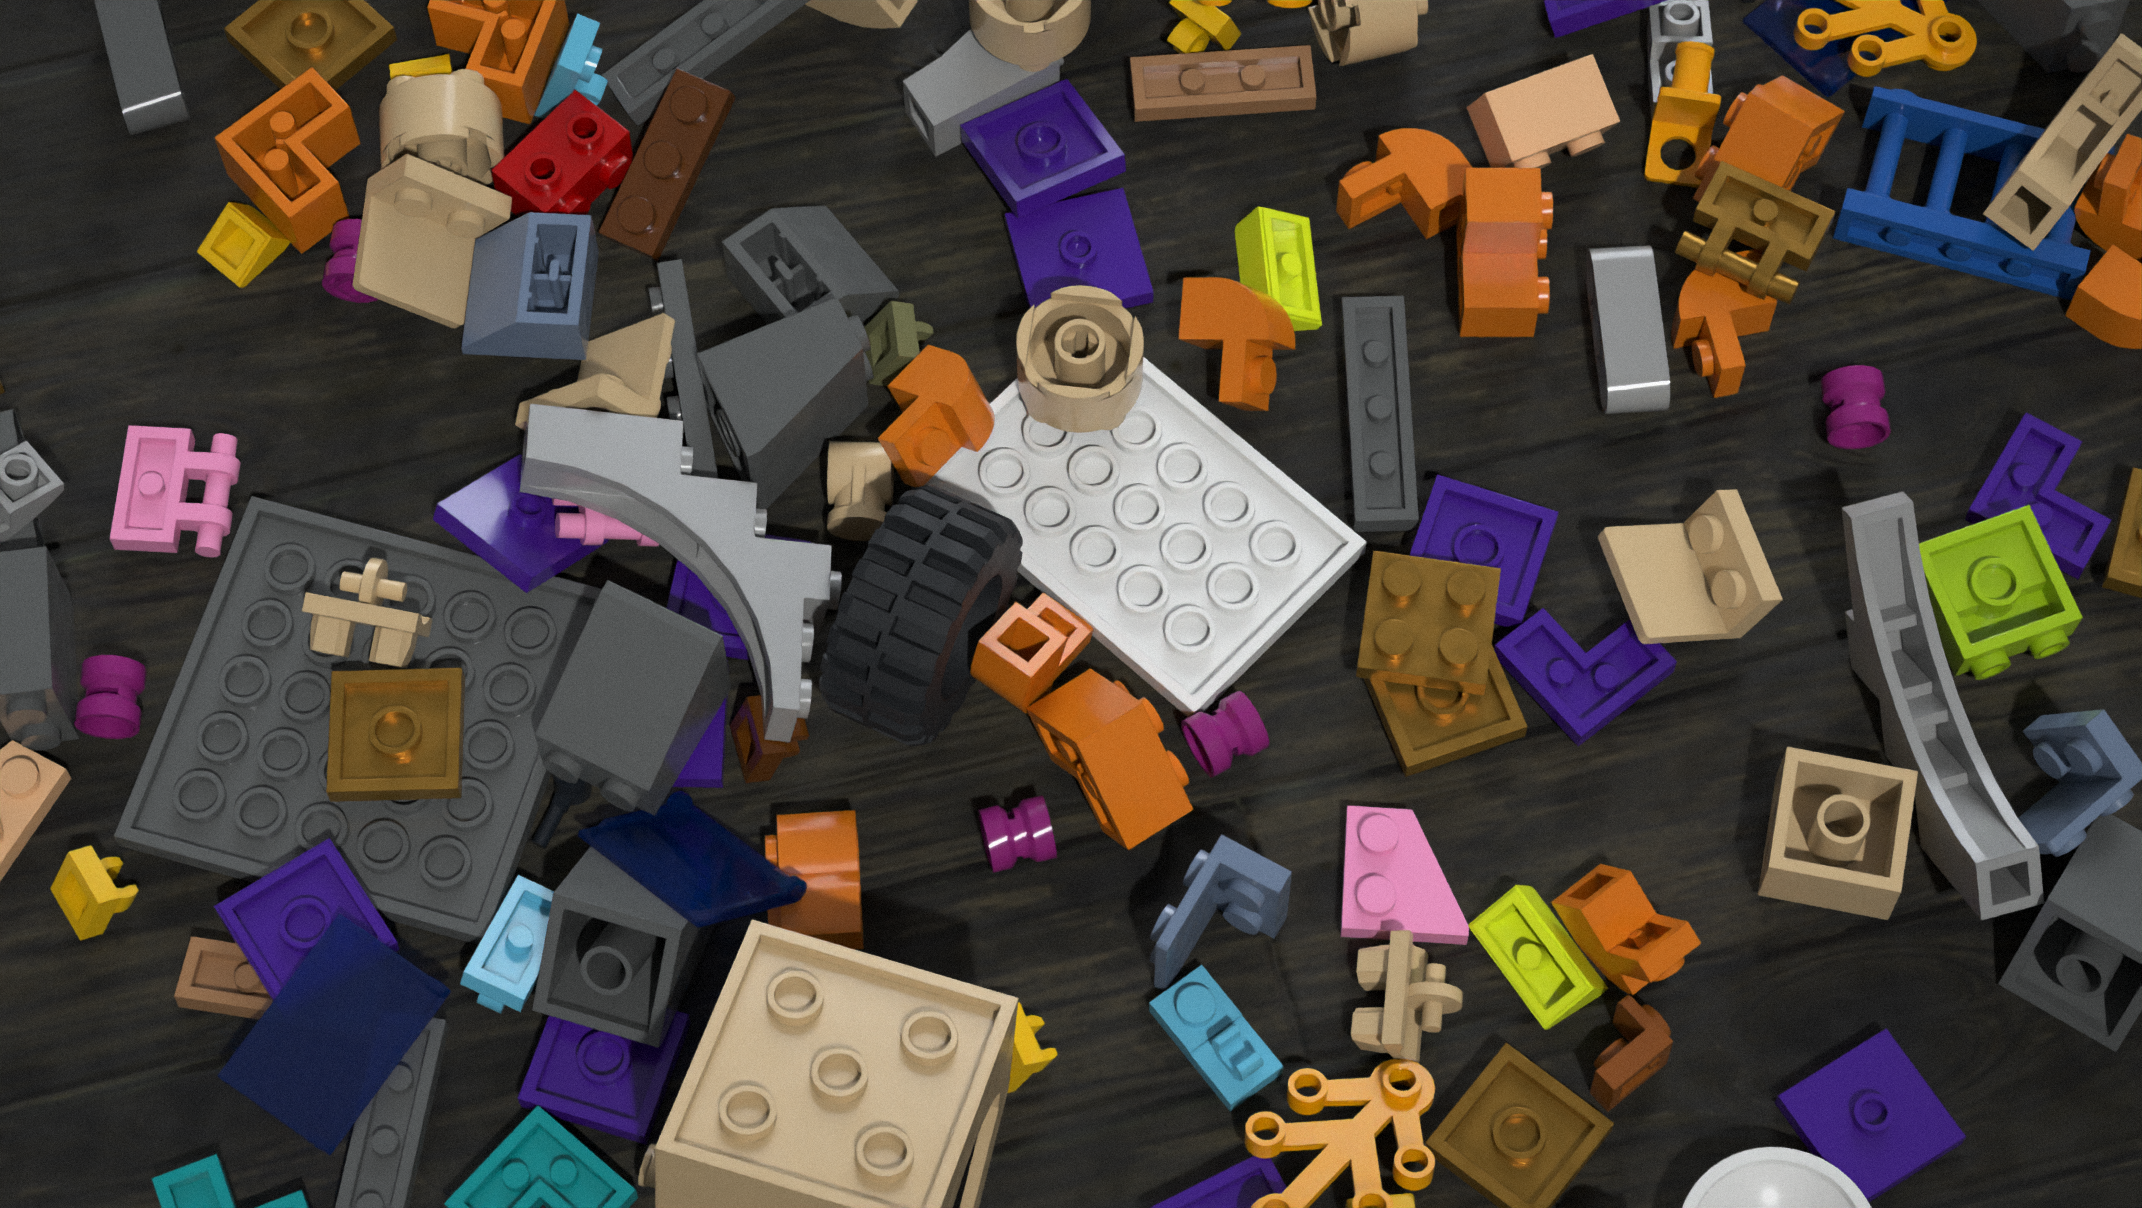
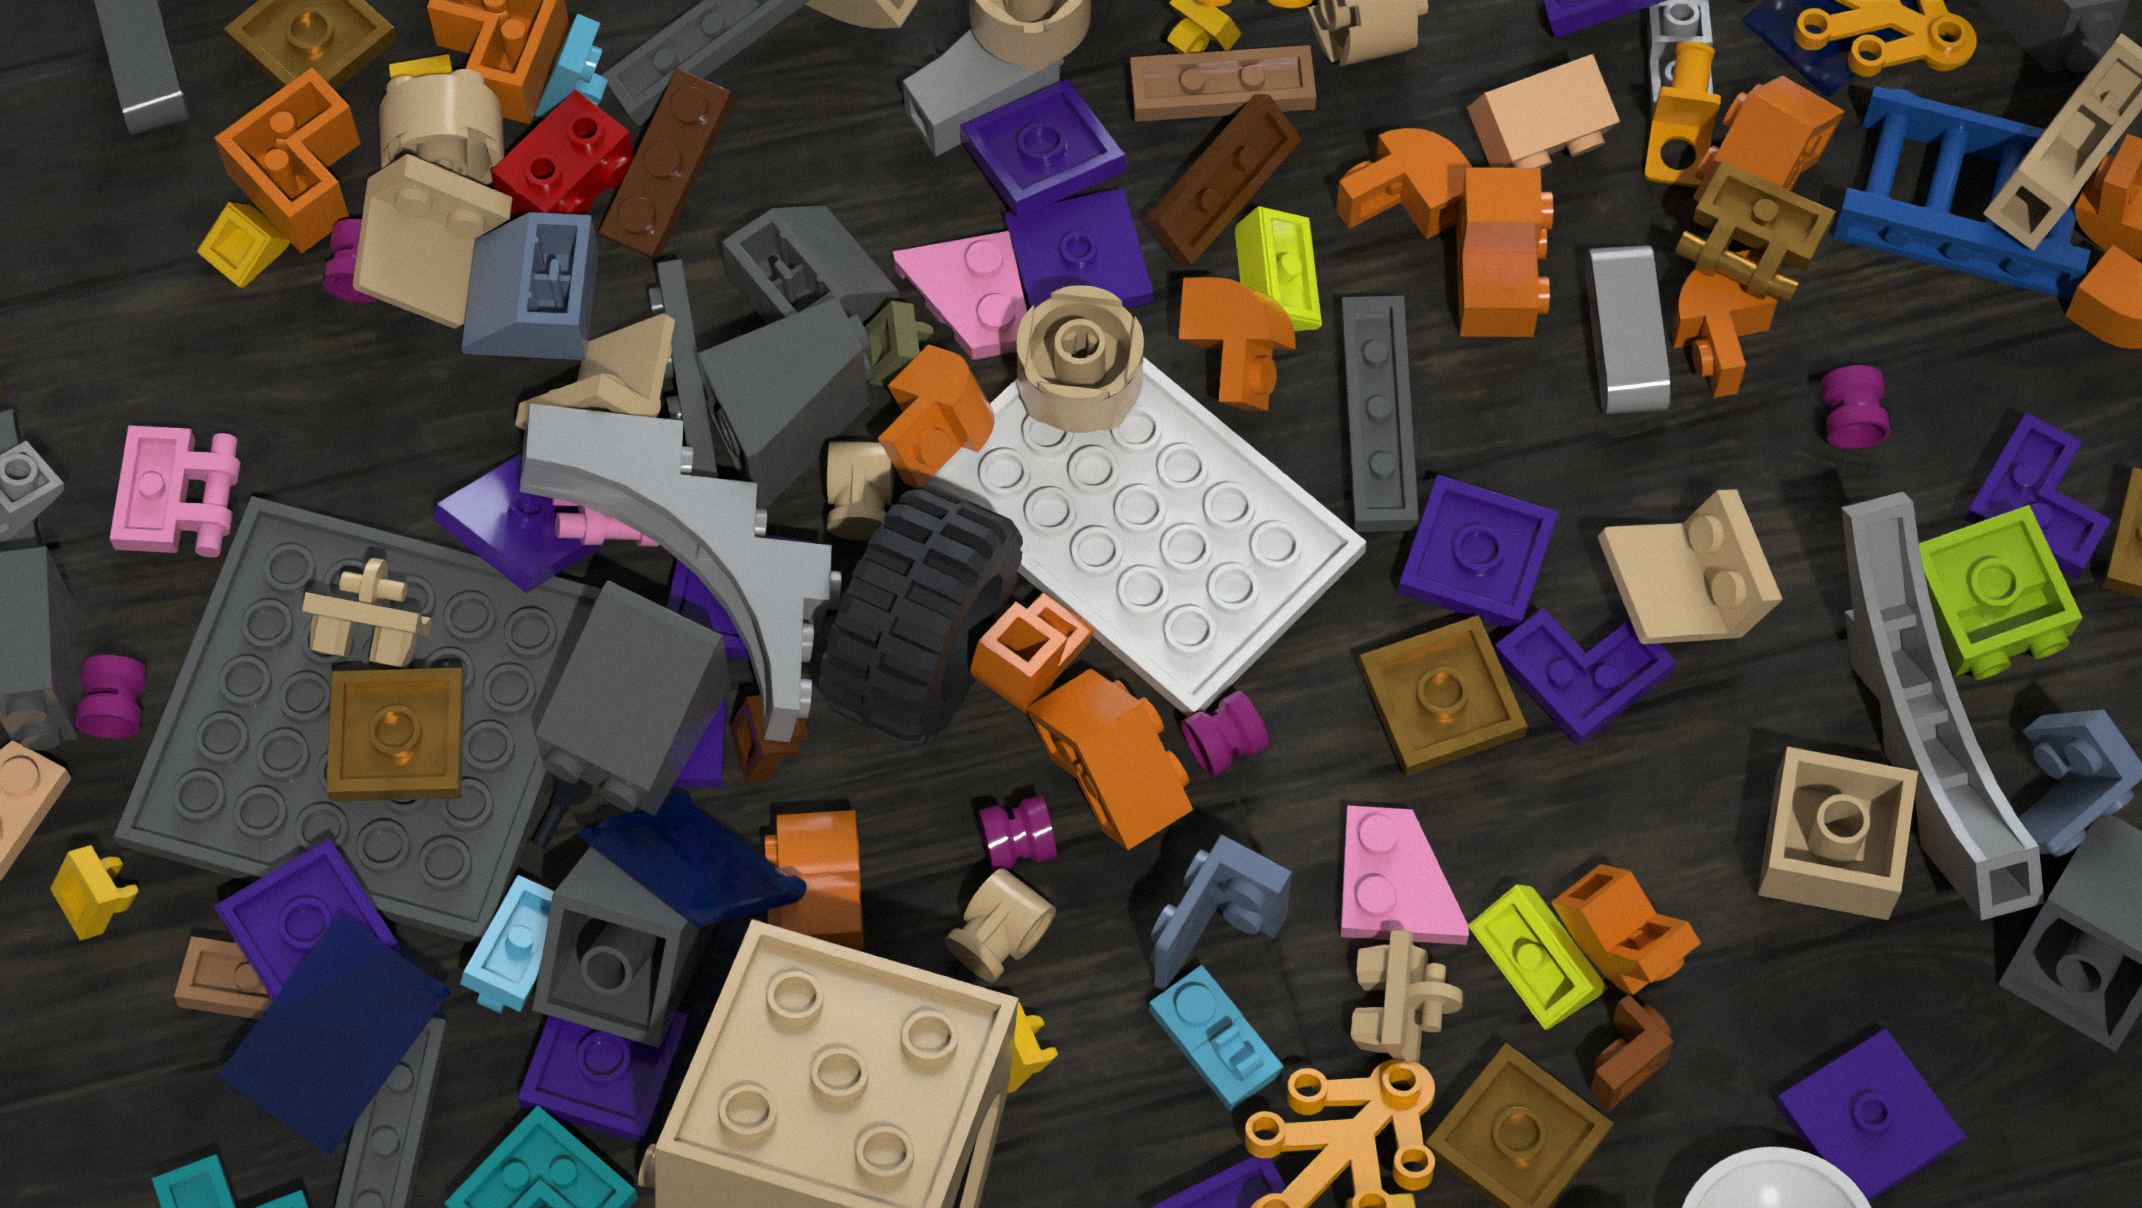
(971, 289): none -> bright pink wing
(1001, 922): none -> tan piece
(1223, 179): none -> reddish brown plate
(1428, 622): pearl gold plate -> none

